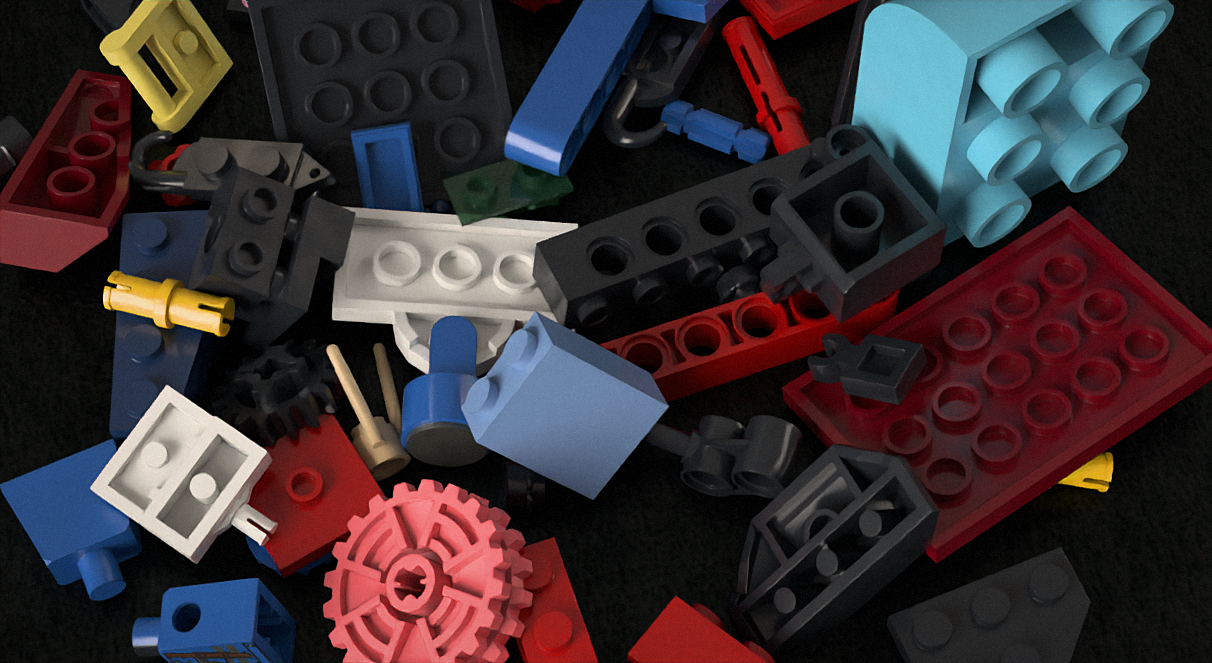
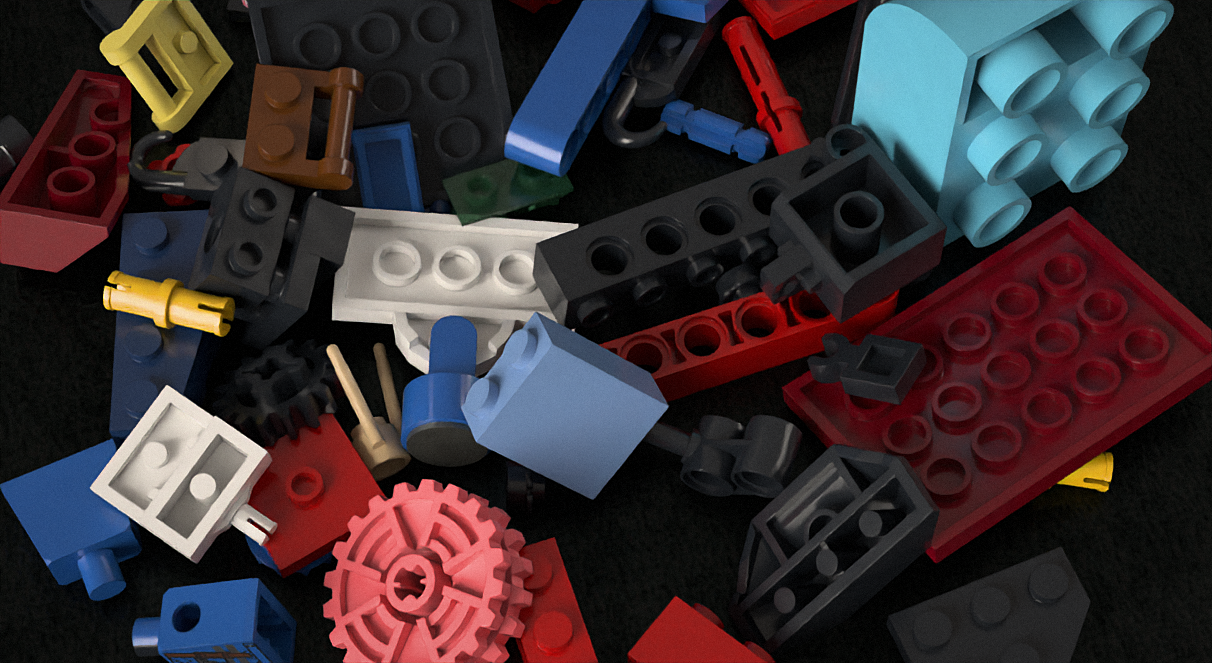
(282, 125): none -> reddish brown plate

